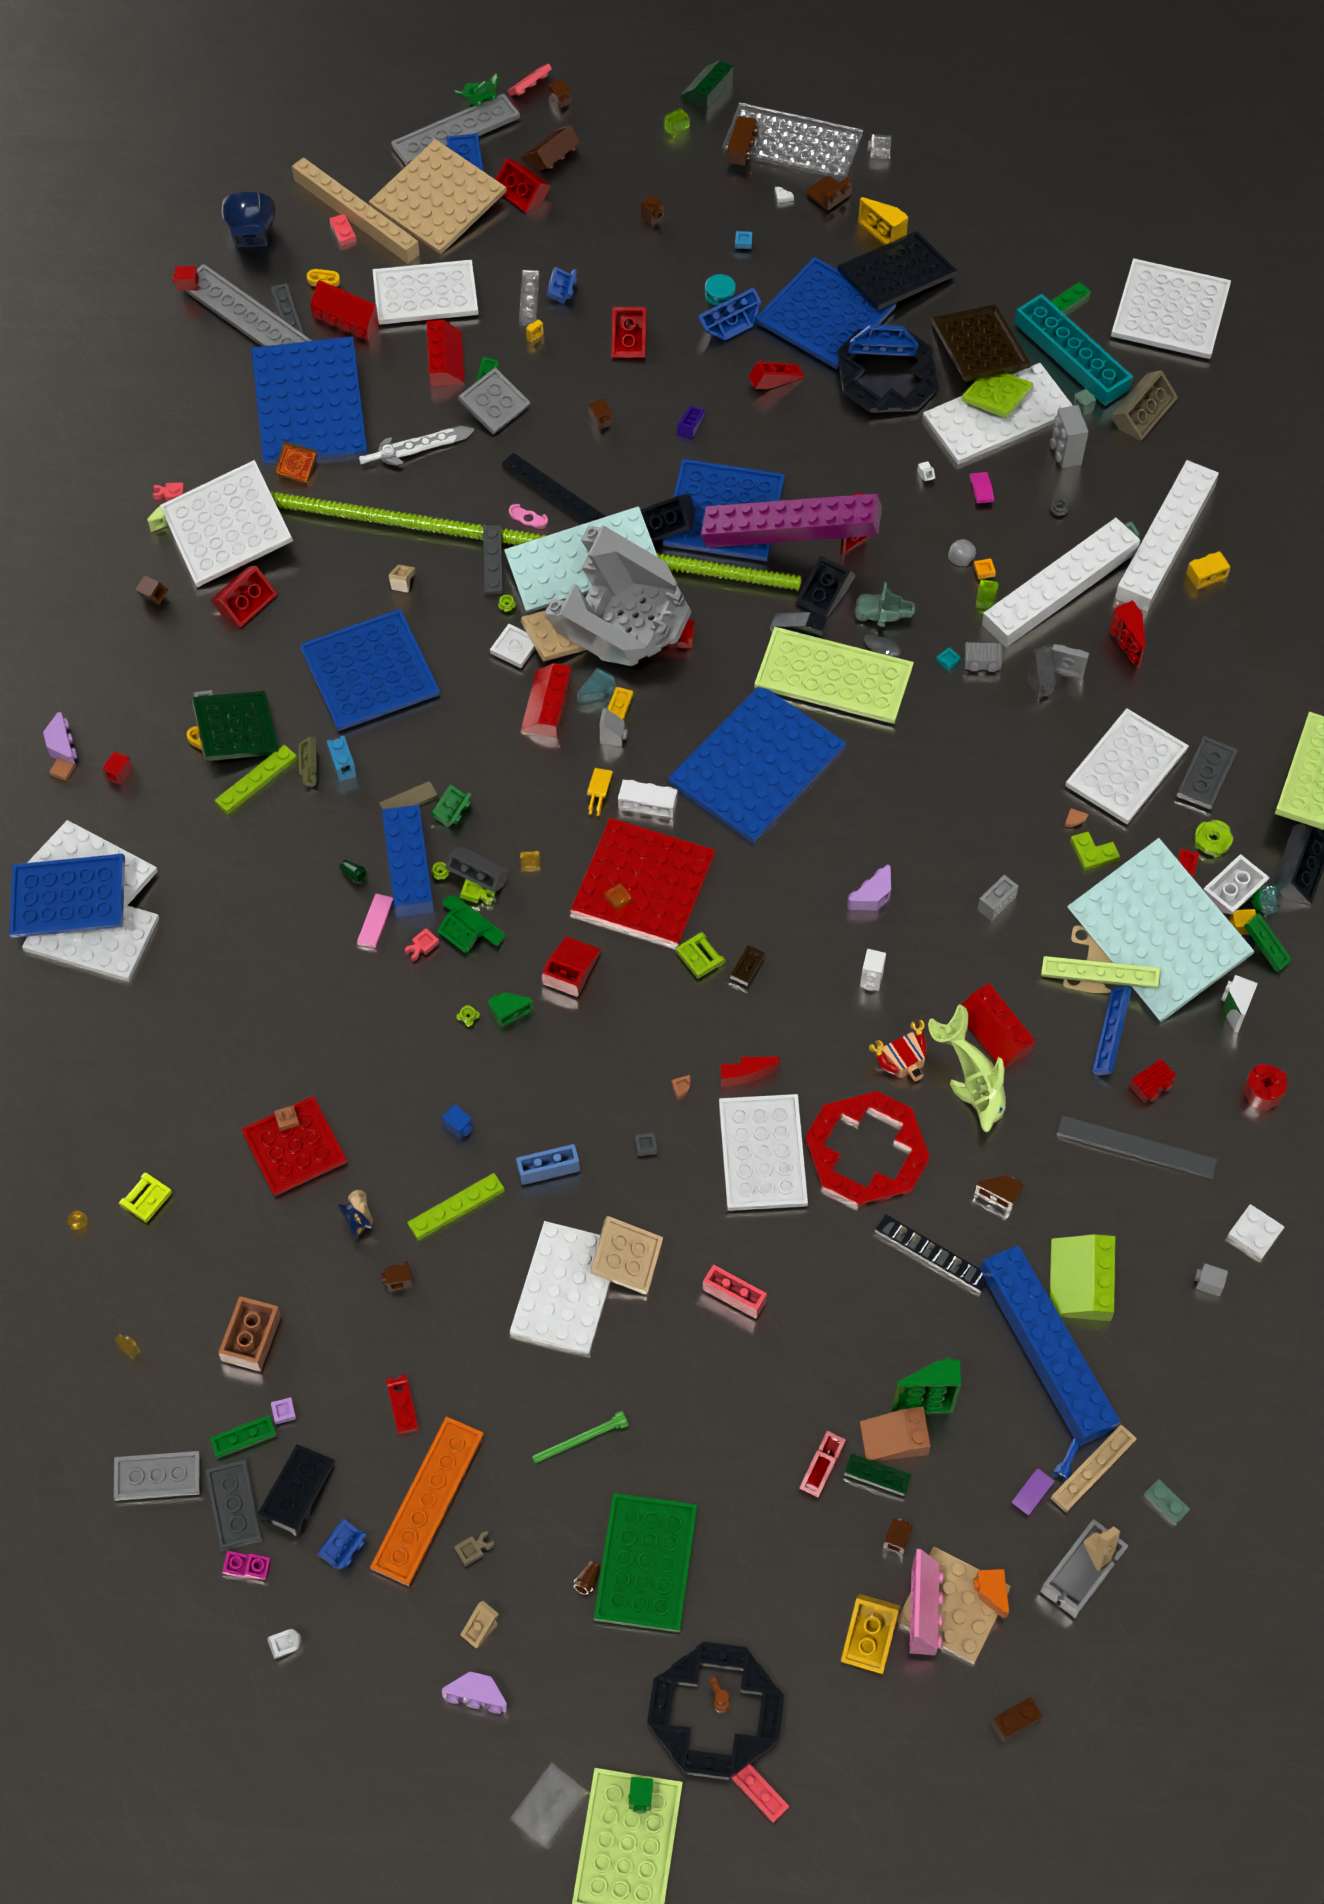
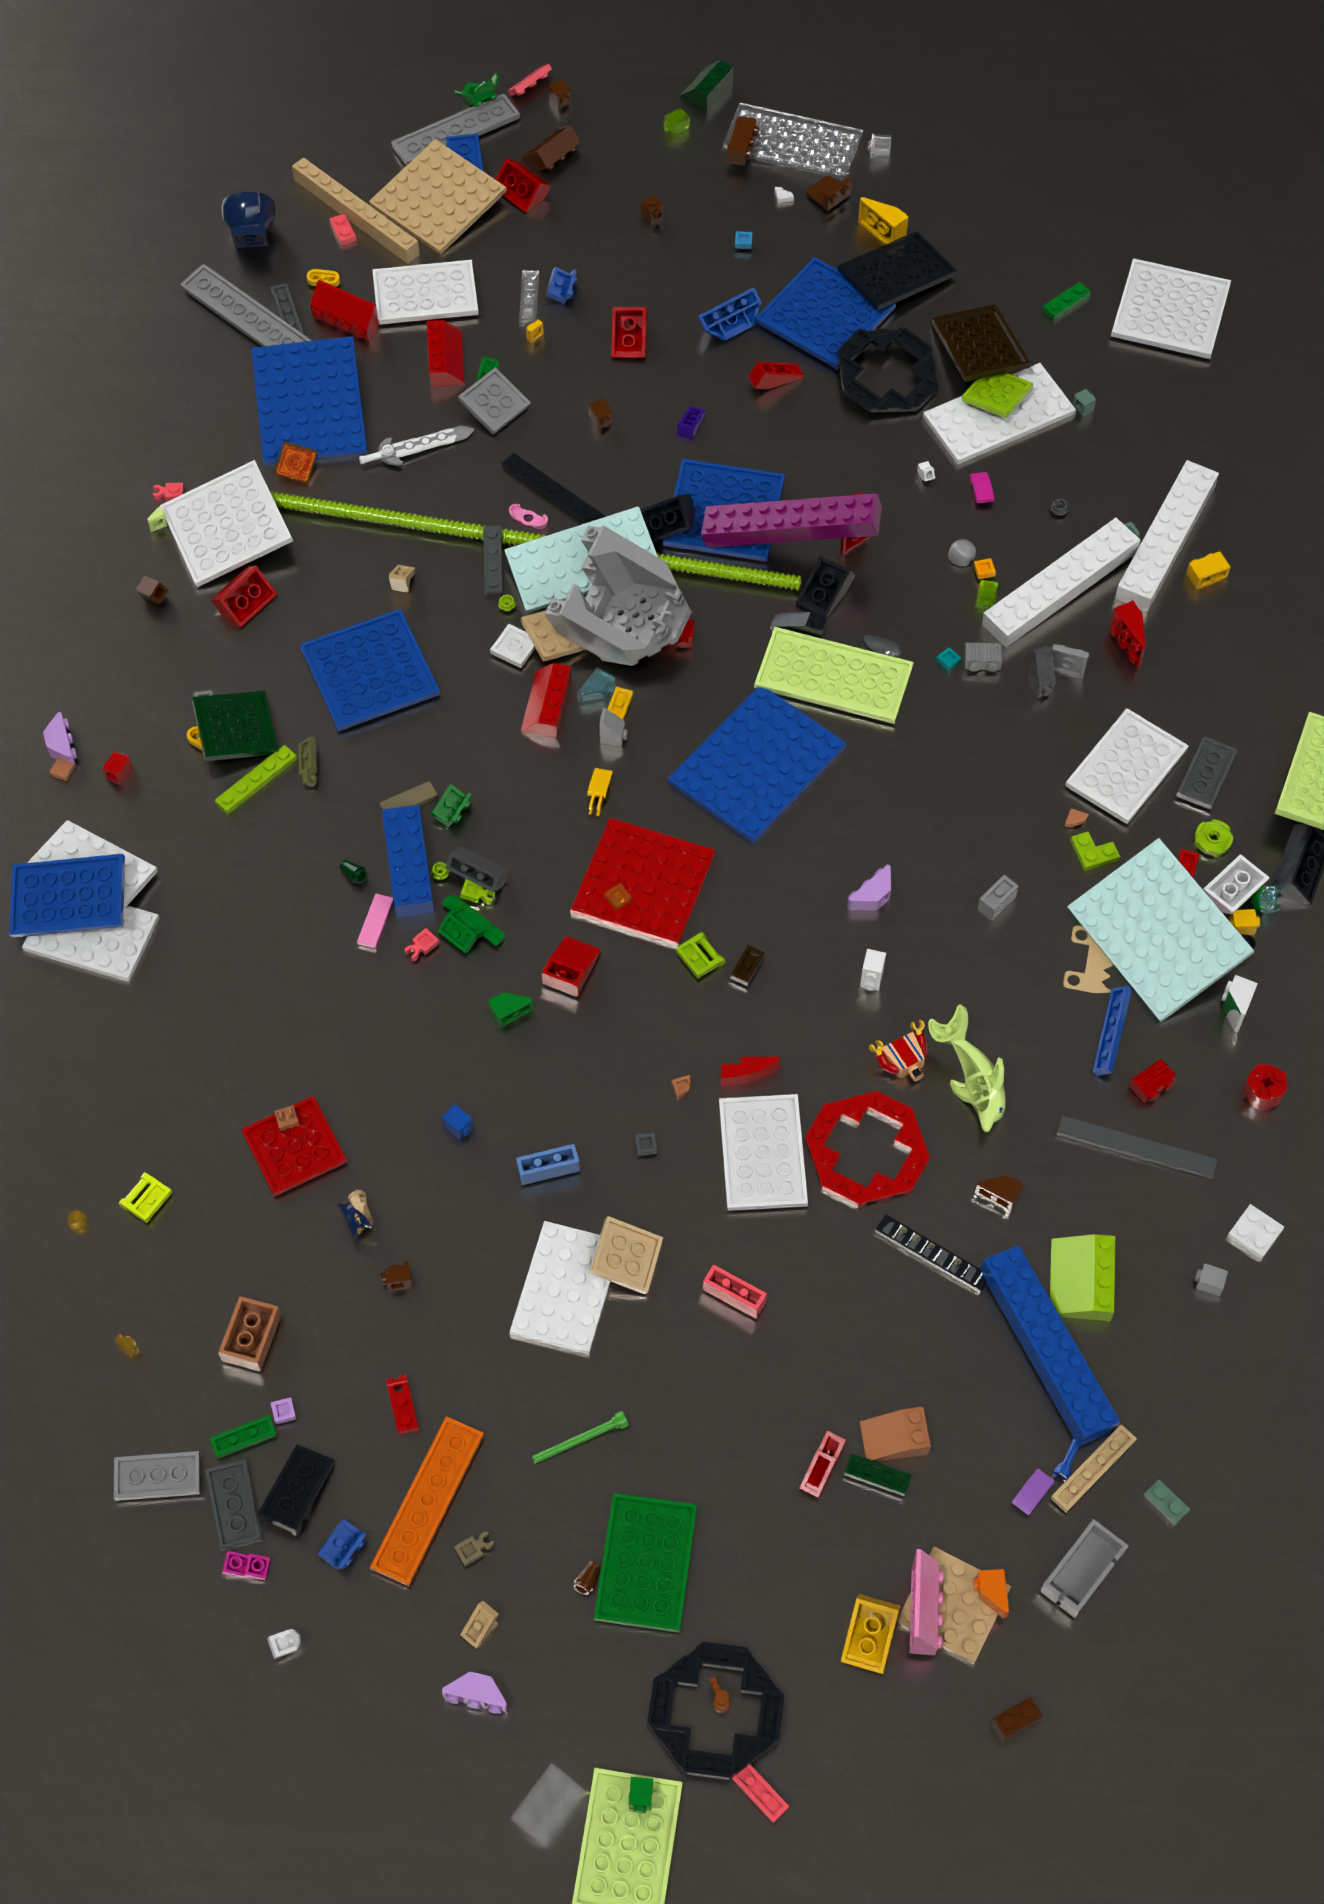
(185, 278): red brick -> none
(341, 758): dark azure brick -> none
(455, 1206): lime plate -> none
(468, 1010): lime plate -> none
(530, 861): clear yellow plate -> none
(647, 798): white brick -> none
(719, 289): teal head -> none
(883, 607): sand green piece -> none
(884, 341): blue wedge -> none
(898, 1535): reddish brown brick -> none
(932, 1388): green slope -> none
(997, 1026): red slope -> none
(1069, 436): light grey brick -> none
(1073, 349): teal brick -> none
(1101, 972): yellowish green plate -> none
(1102, 1547): tan slope -> none
(1144, 405): dark tan slope -> none
(1267, 942): green plate -> none

